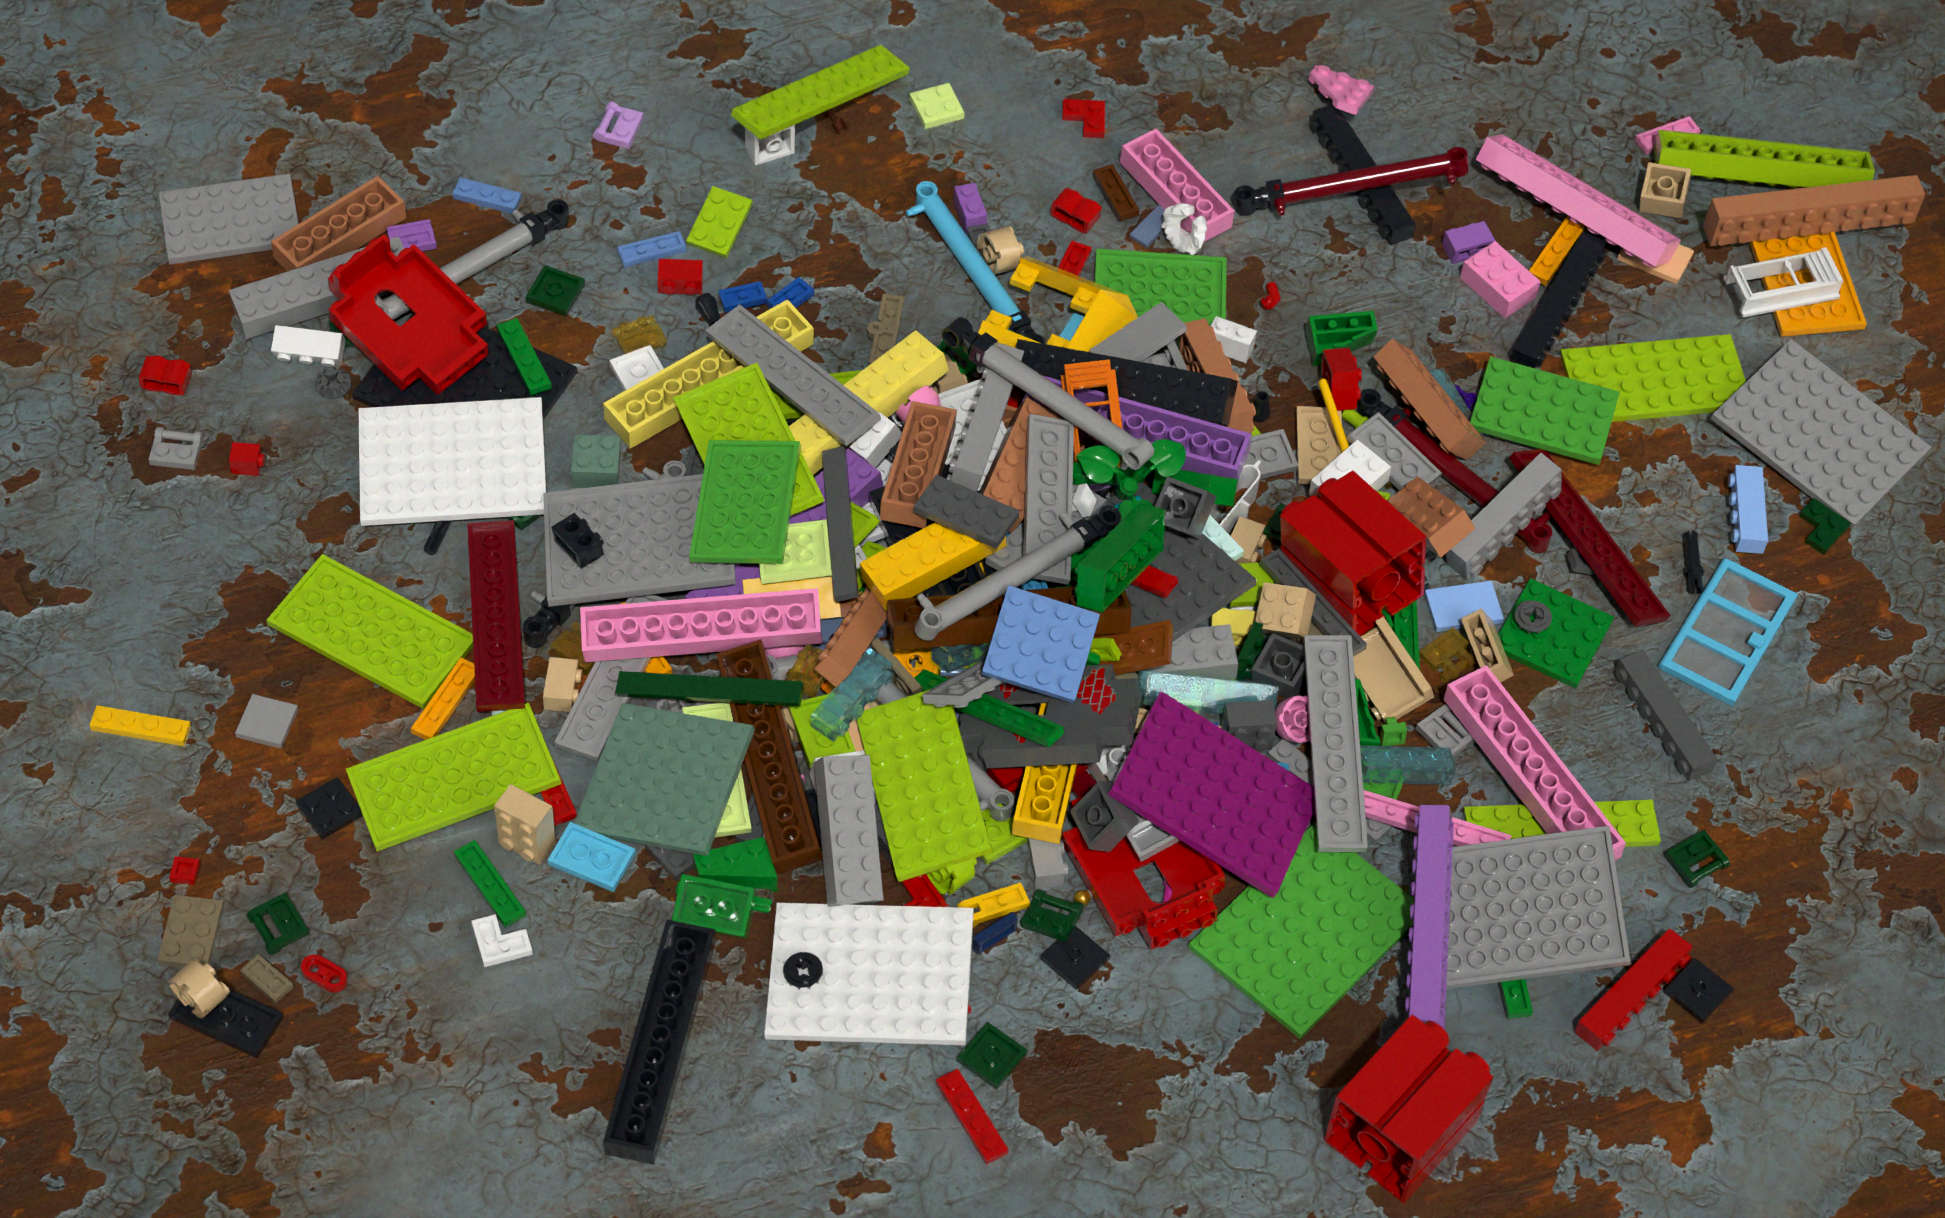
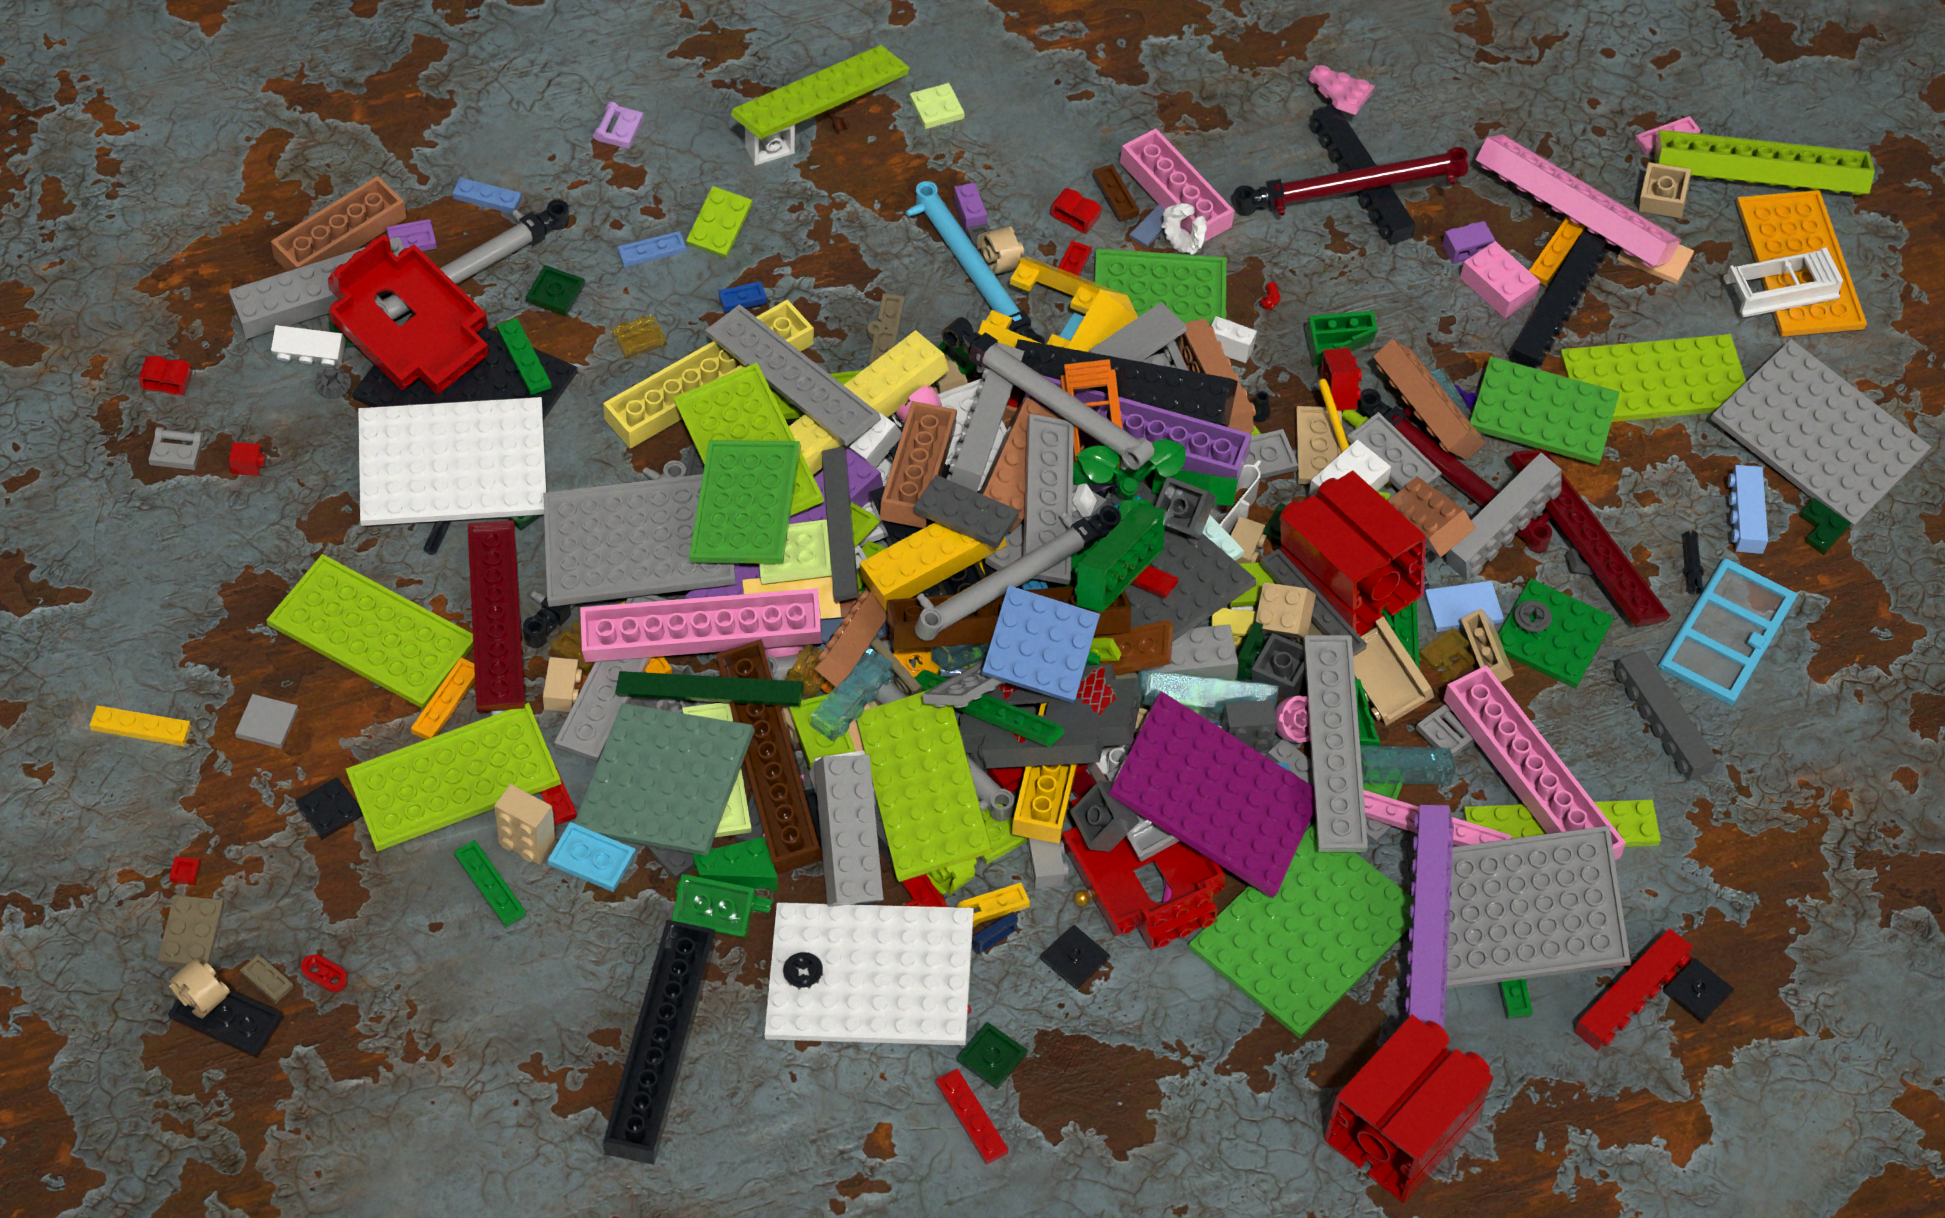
(227, 218): light grey plate -> none
(285, 920): dark green plate -> none
(496, 947): white plate -> none
(578, 540): black brick -> none
(595, 461): sand green brick -> none
(635, 366): white plate -> none
(680, 276): red brick -> none
(708, 308): black cone -> none
(796, 293): blue plate -> none
(1048, 921): dark green plate -> none
(1090, 112): red plate -> none
(1393, 732): bright green tile -> none
(1693, 852): dark green plate -> none
(1813, 210): nougat brick -> none

